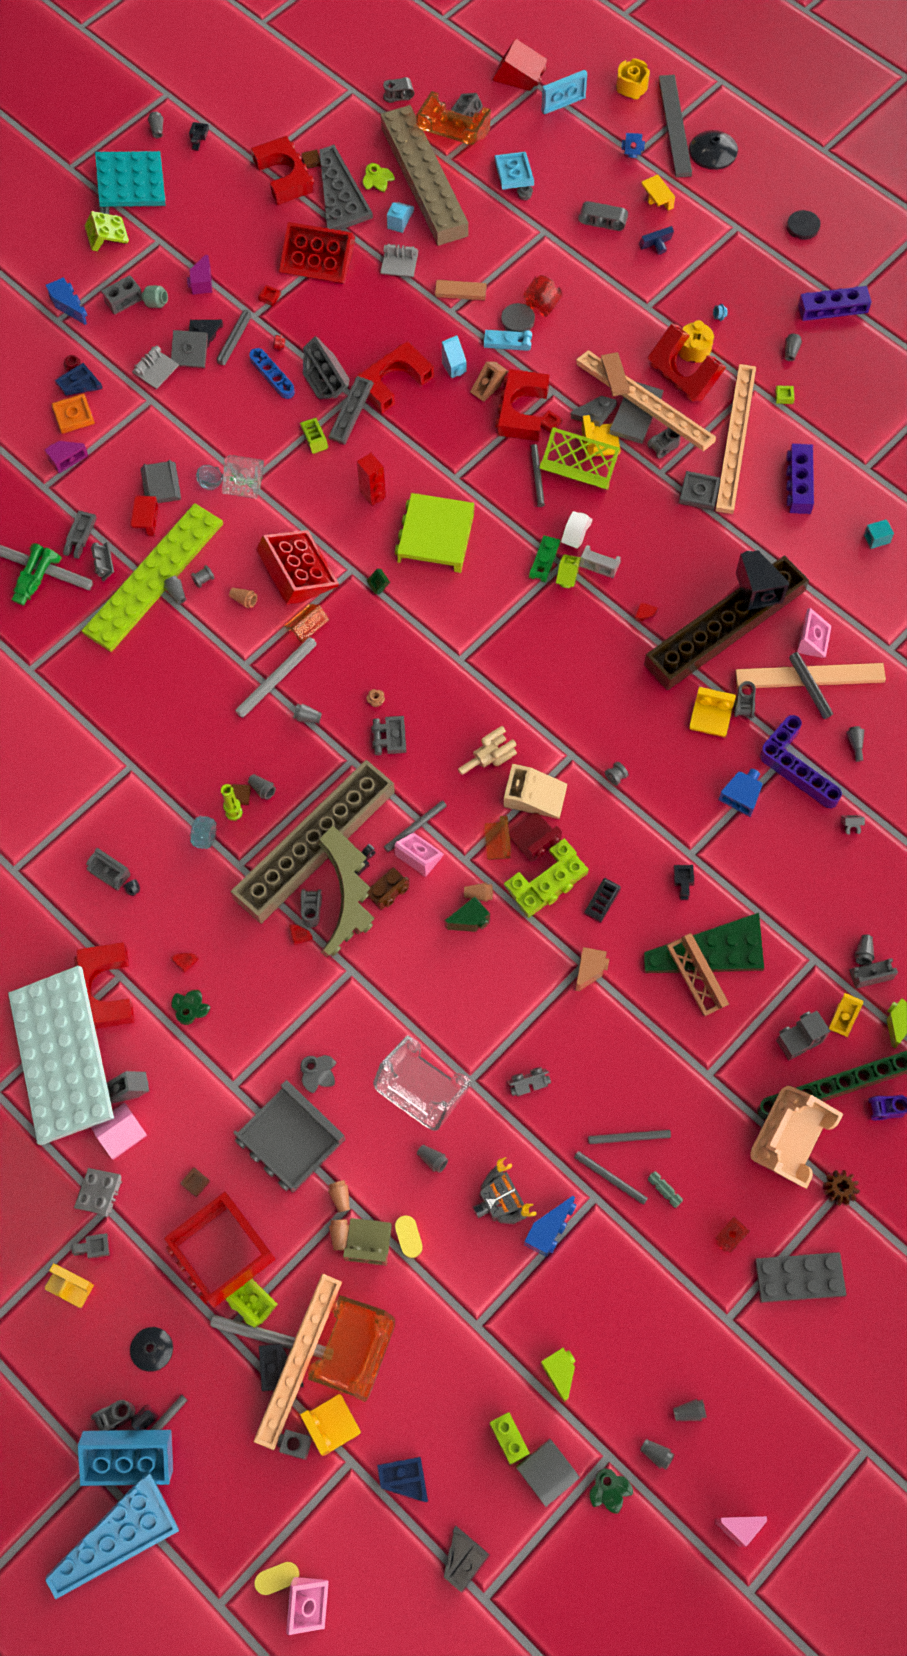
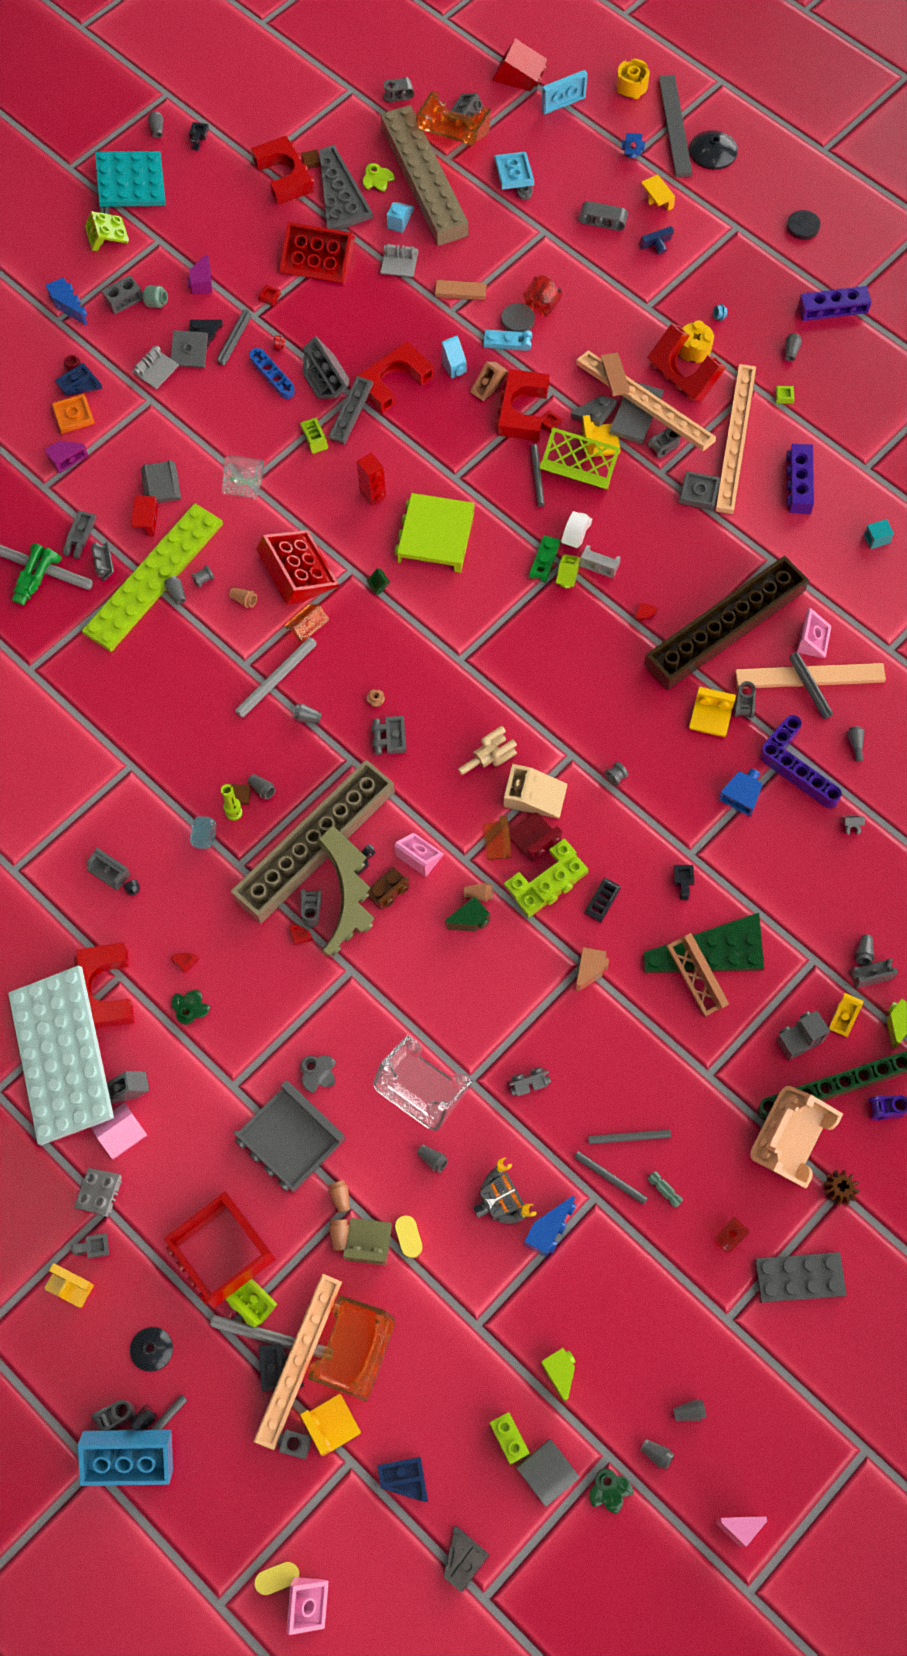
(125, 1531): dark azure wing -> none
(195, 1182): reddish brown tile -> none
(209, 477): clear light blue hair -> none
(416, 825): dark grey bar -> none
(760, 581): black slope -> none

